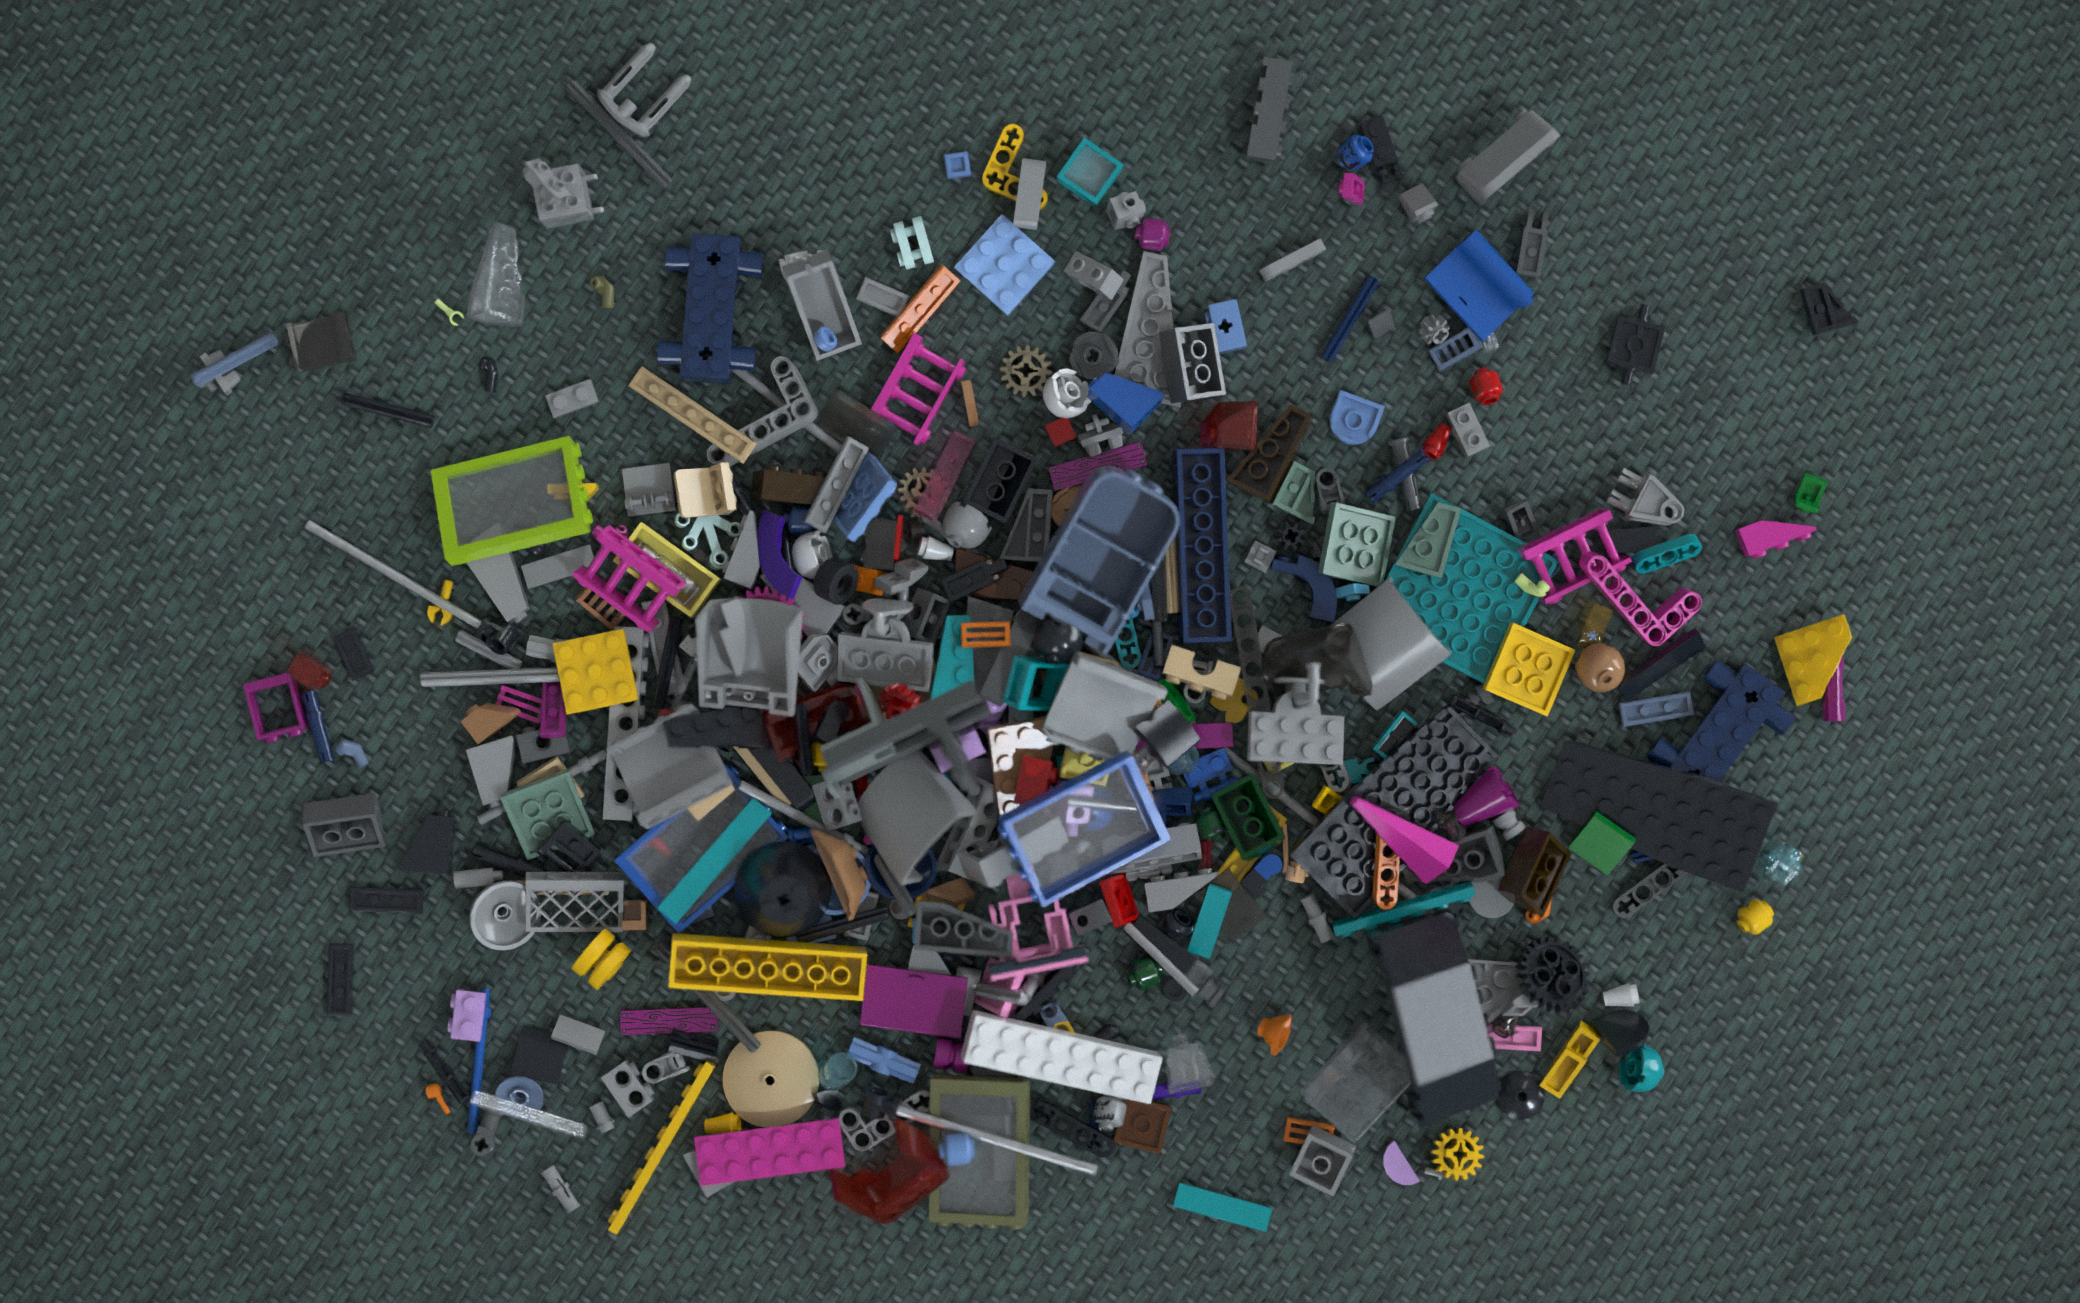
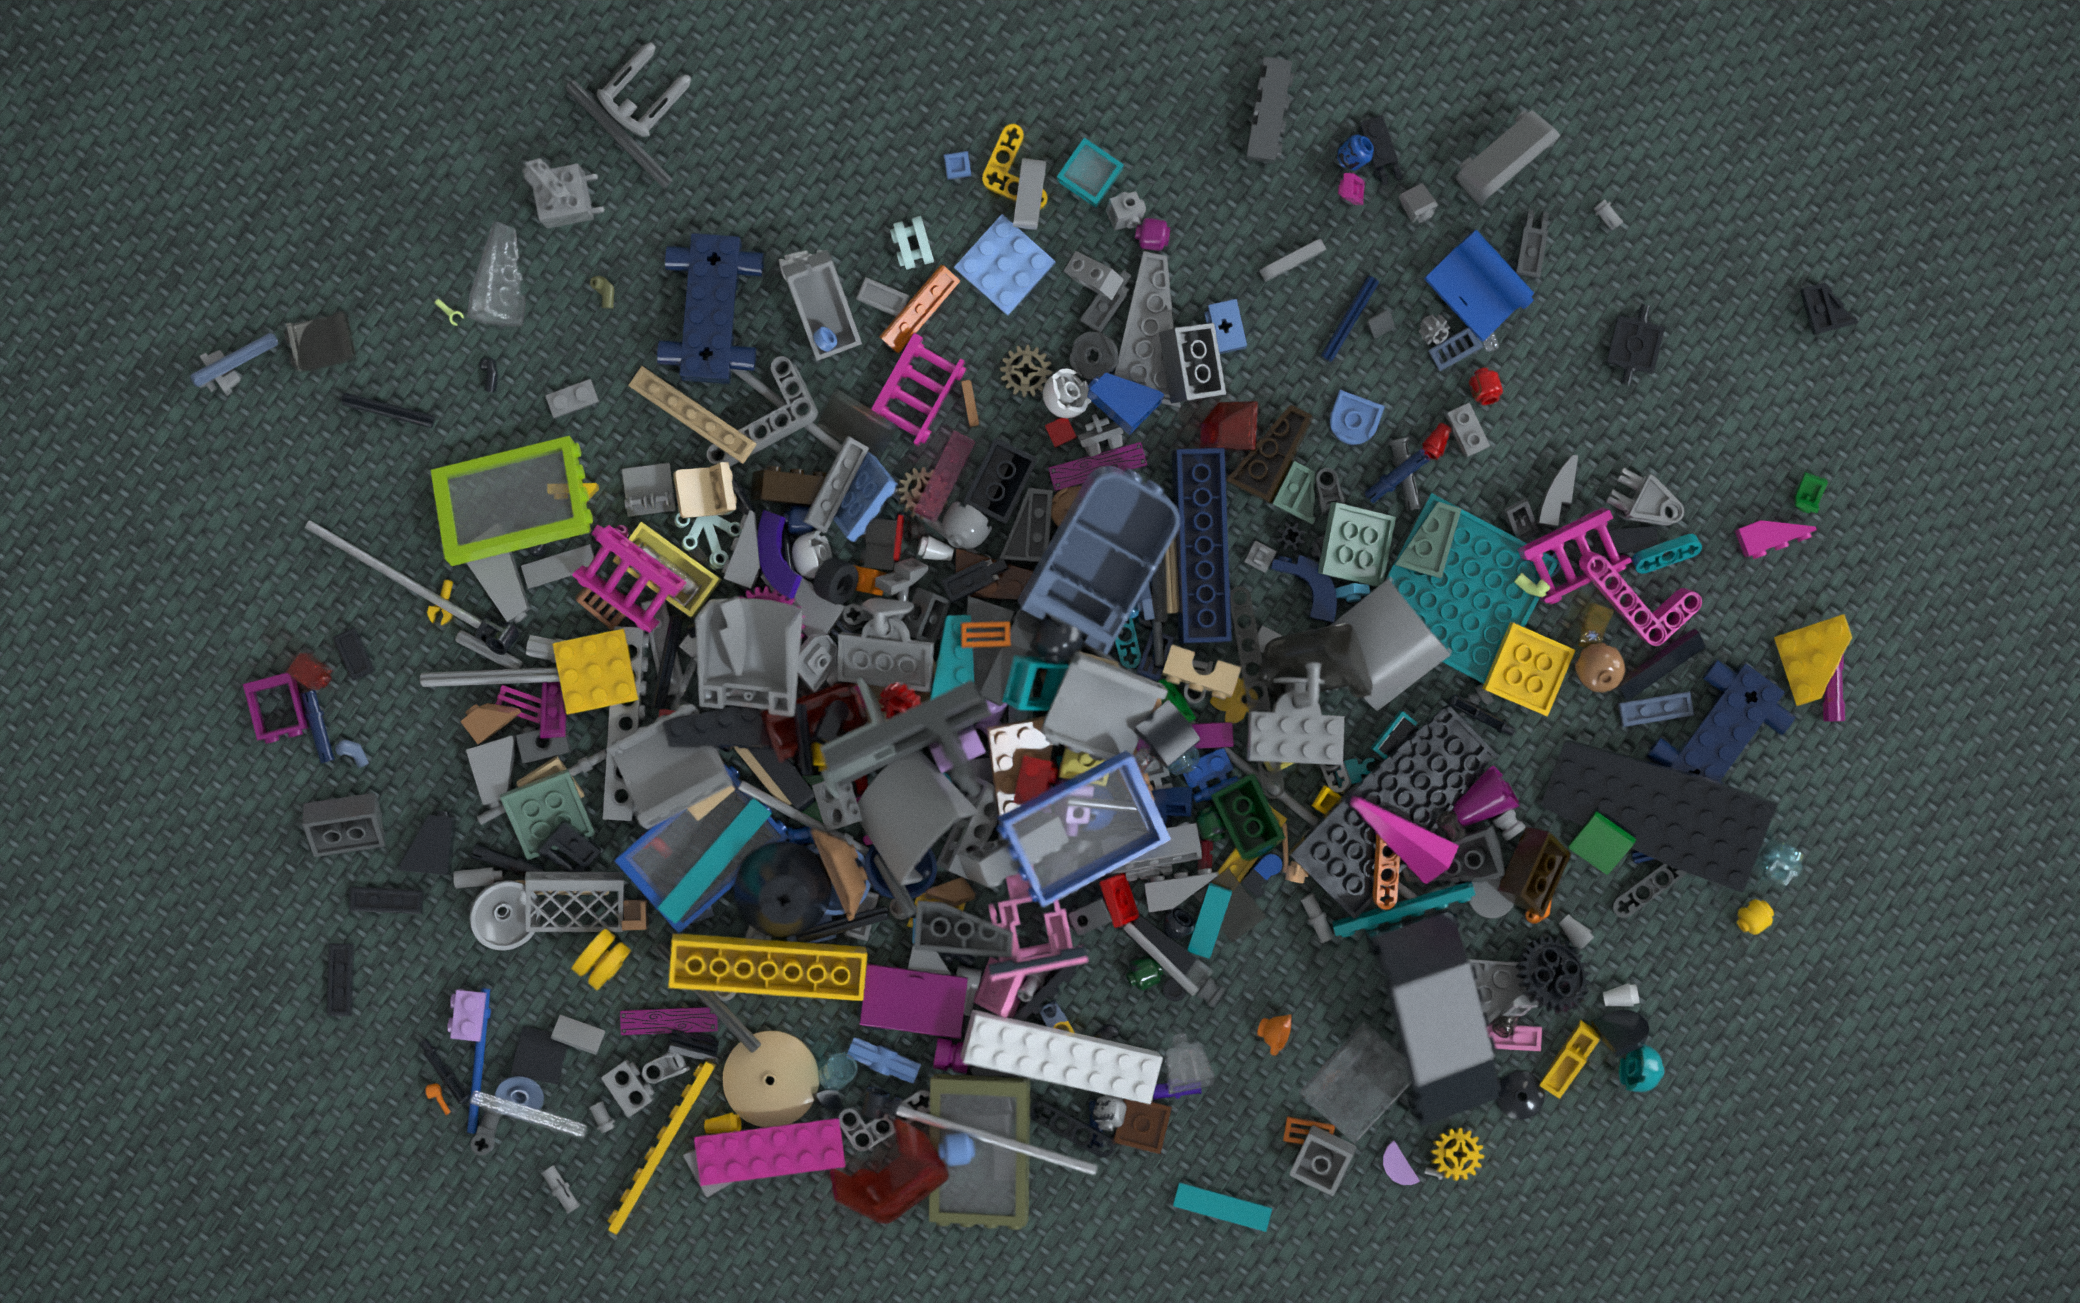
(1001, 993): light grey axle -> none
(1558, 492): none -> light grey slope
(1576, 932): none -> light grey cone
(1607, 214): none -> light grey pin

